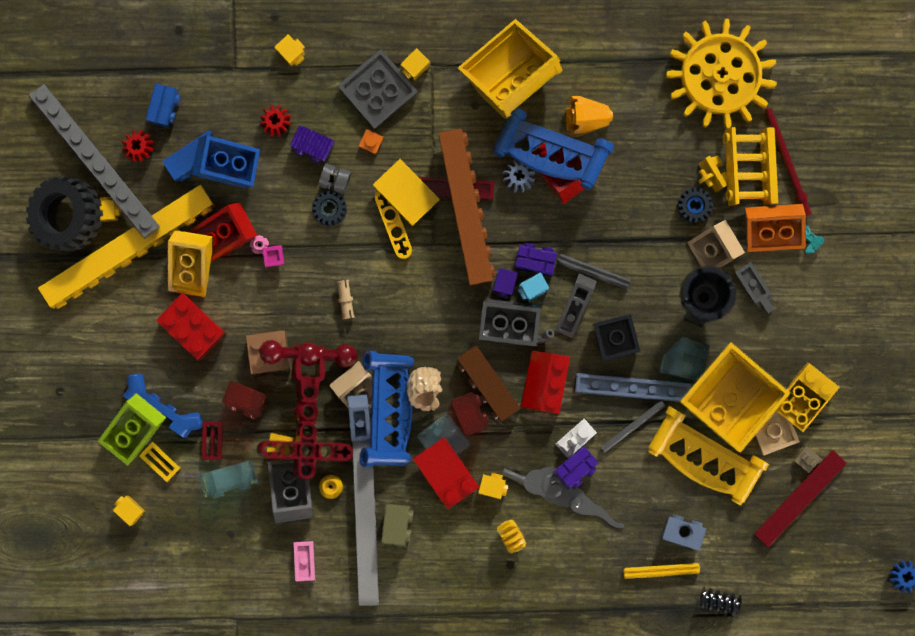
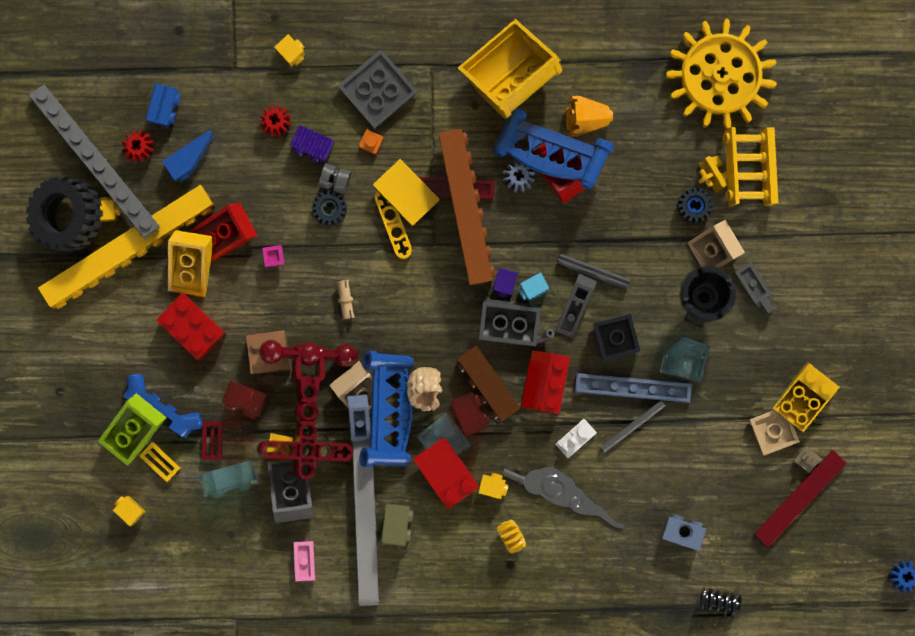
(226, 162): blue brick -> none
(254, 244): bright pink plate -> none
(332, 480): yellow plate -> none
(414, 65): yellow brick -> none
(536, 260): dark purple brick -> none
(575, 468): dark purple brick -> none
(665, 570): yellow axle -> none
(734, 397): yellow container -> none
(746, 471): yellow piece -> none
(775, 227): orange slope -> none
(801, 197): dark red bar -> none
(815, 241): teal piece -> none

